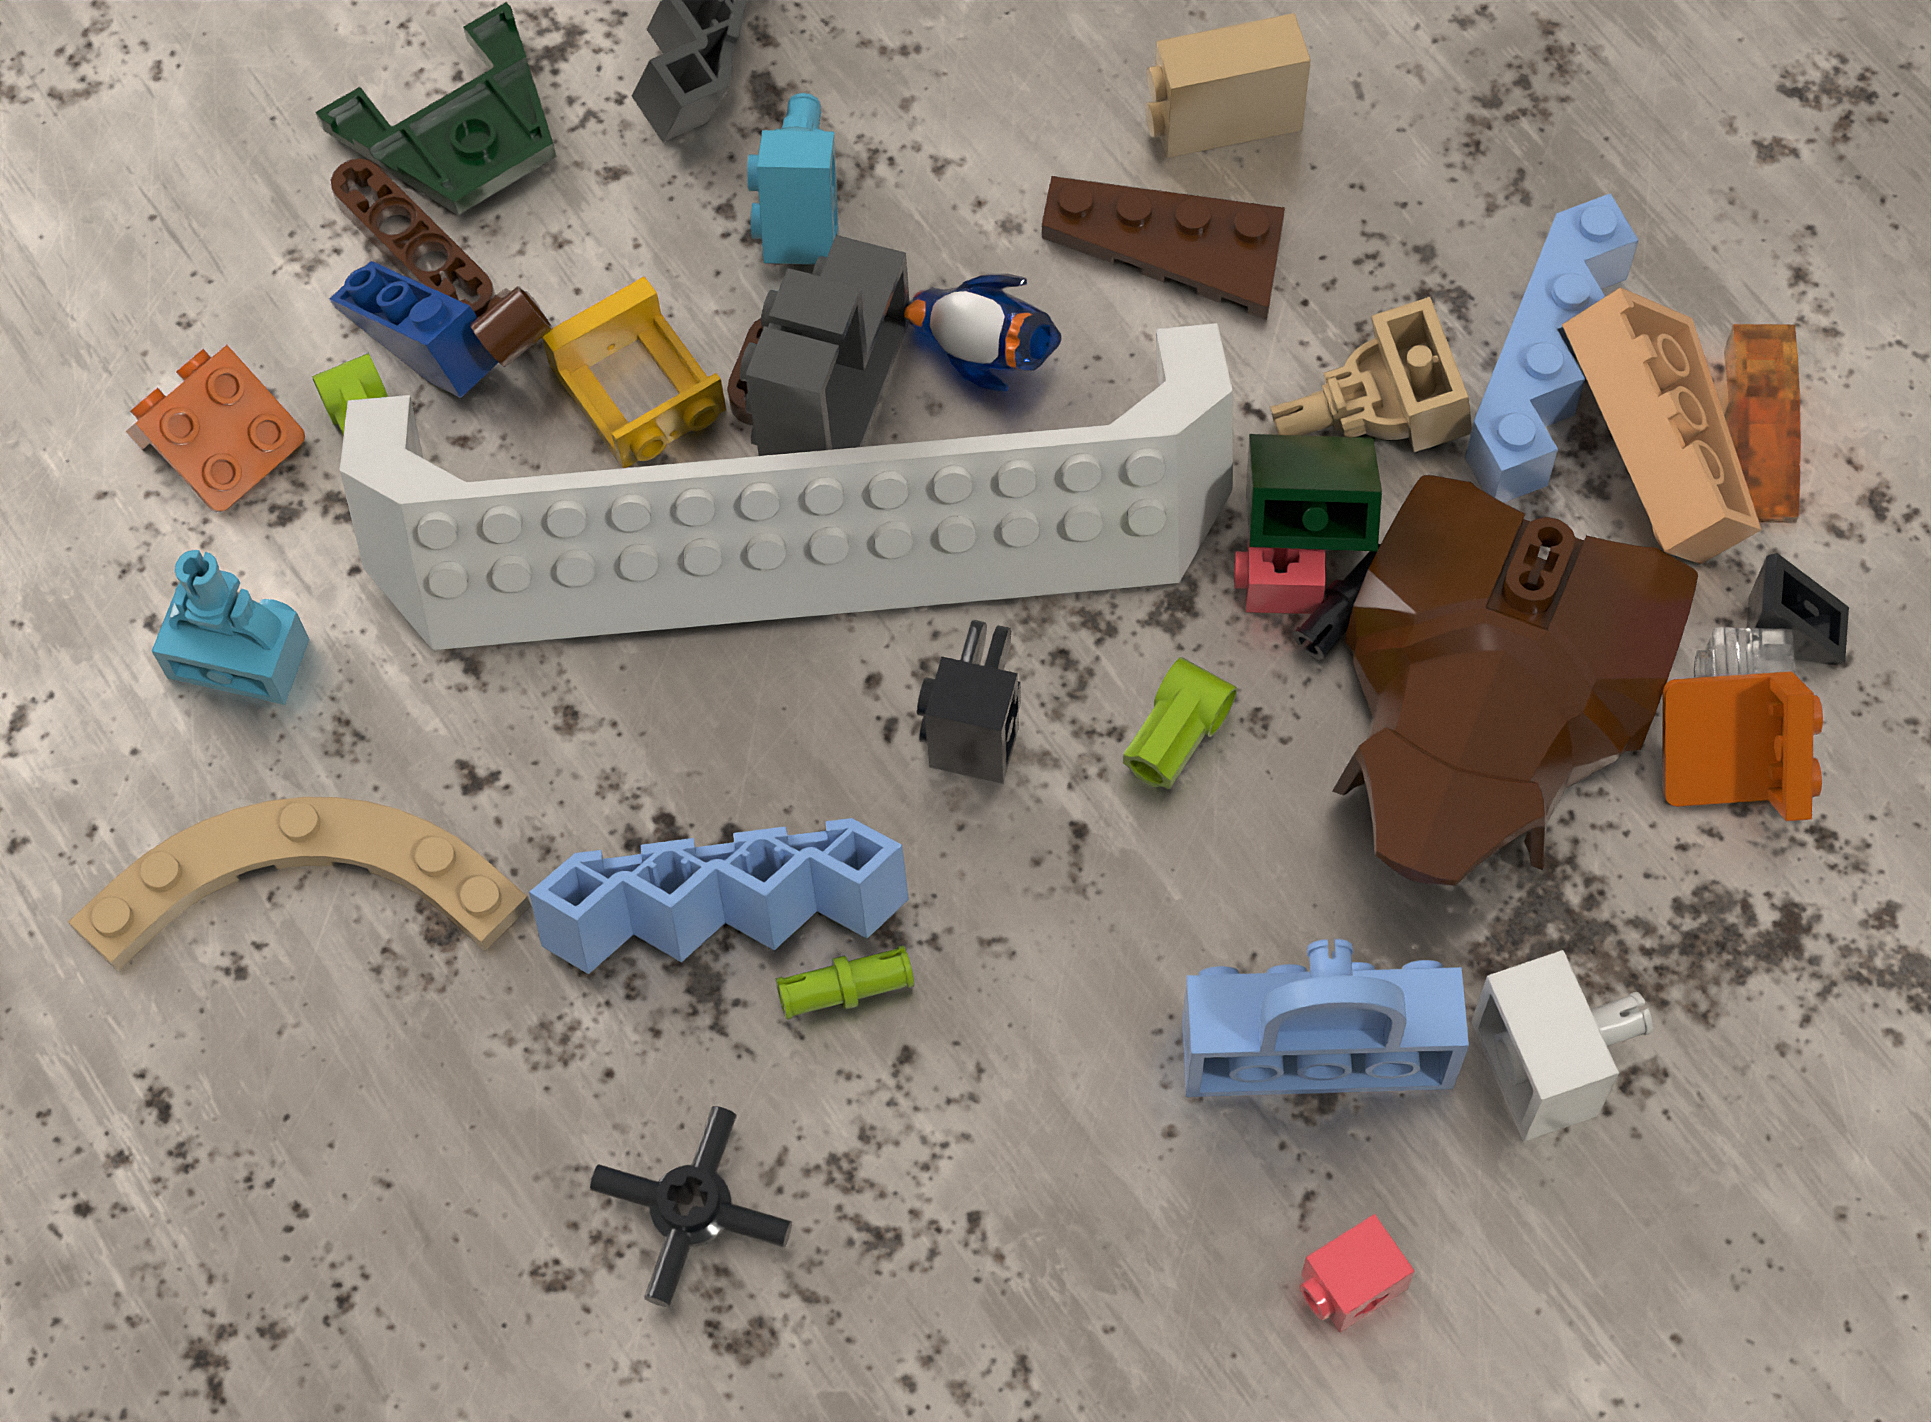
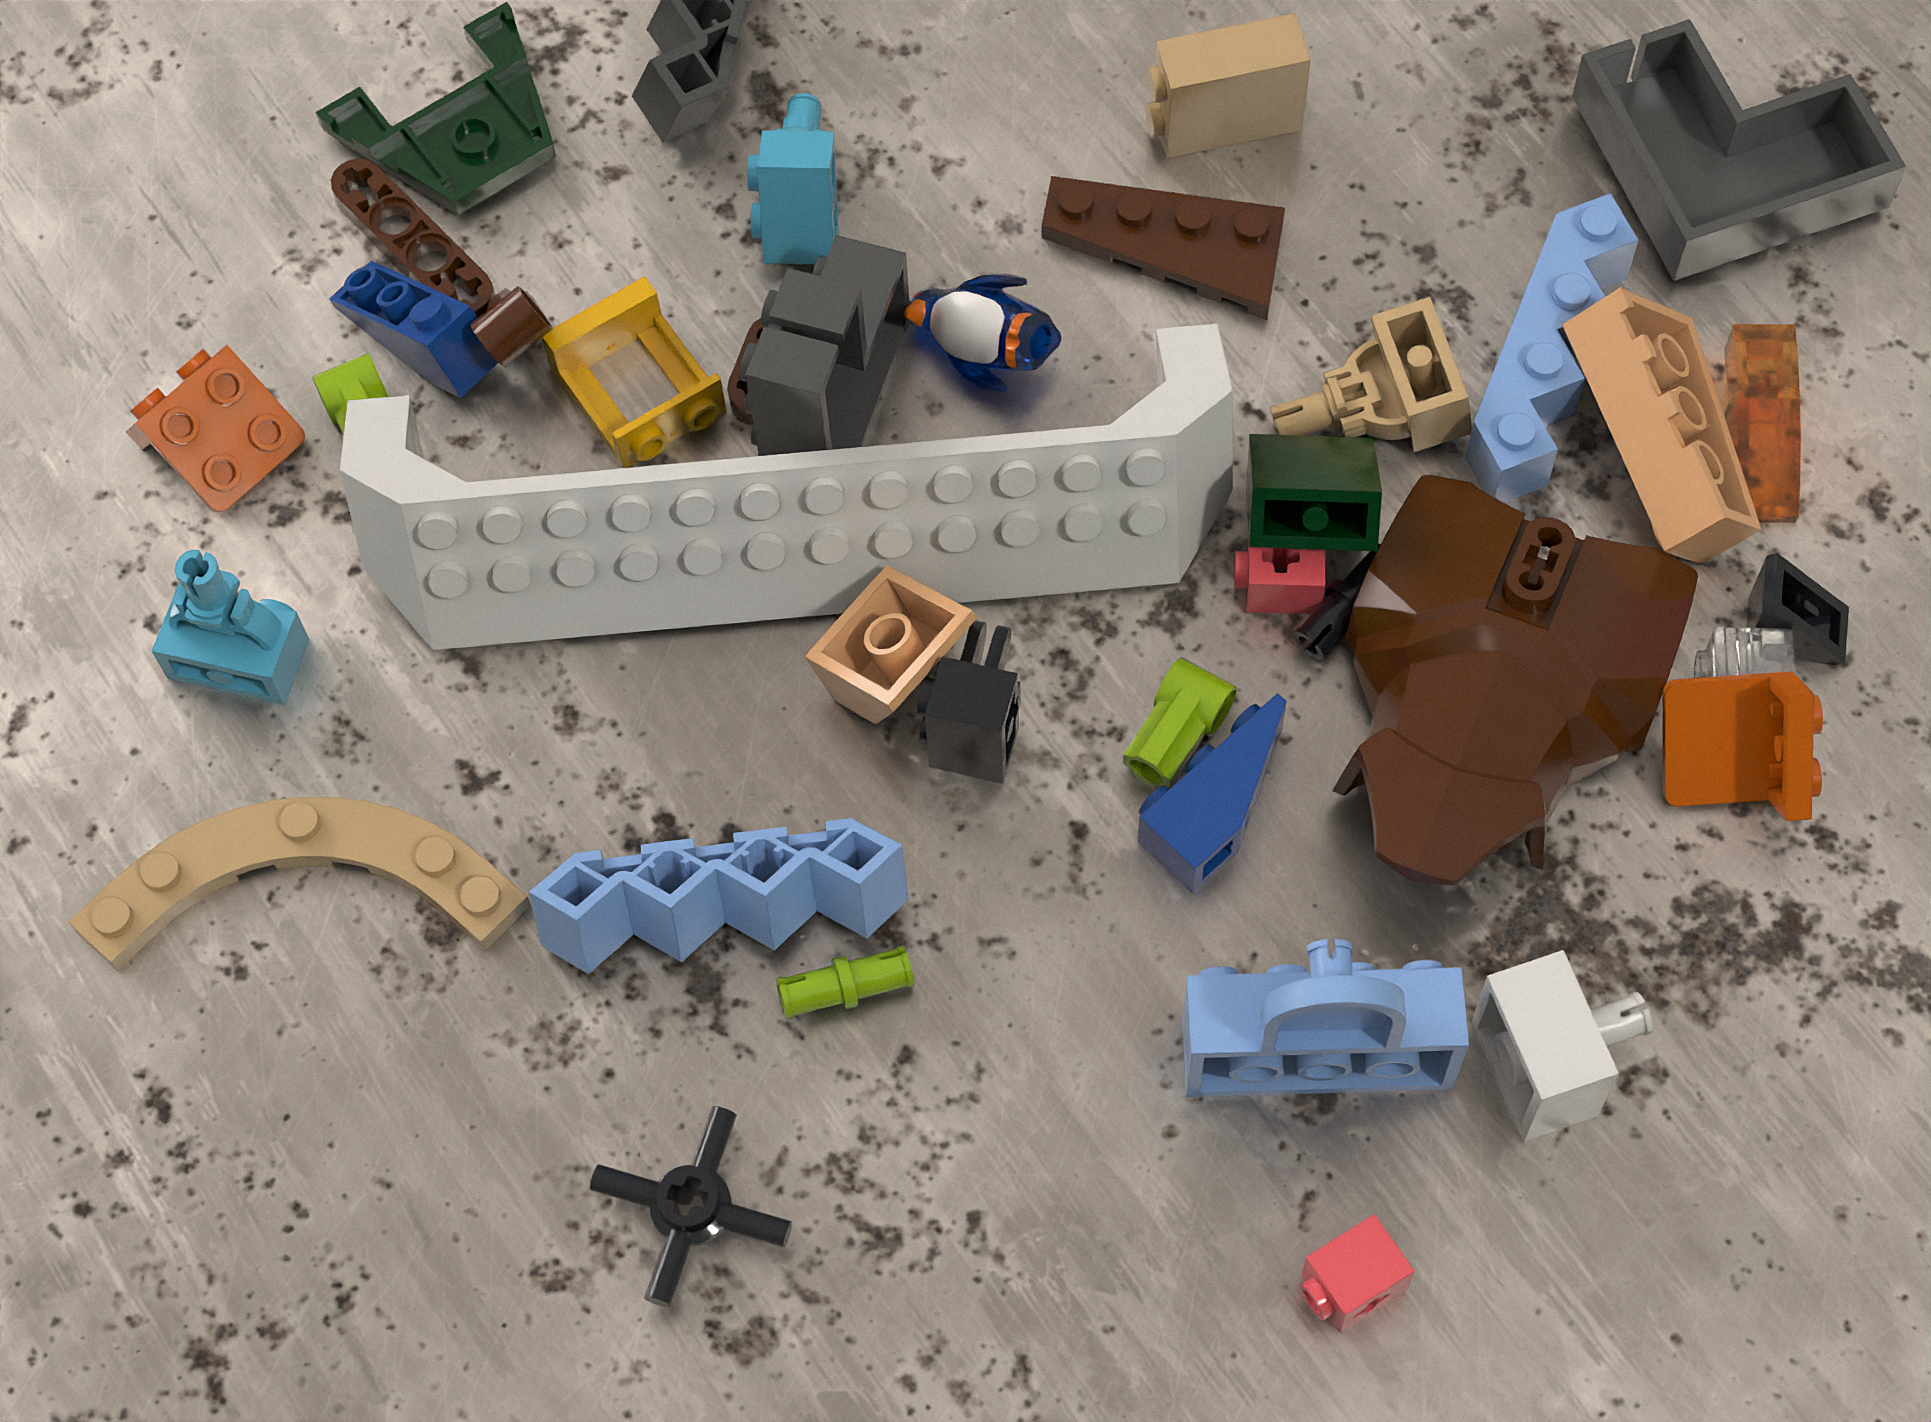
(886, 643): none -> light nougat slope
(1207, 812): none -> blue slope
(1723, 177): none -> dark grey piece

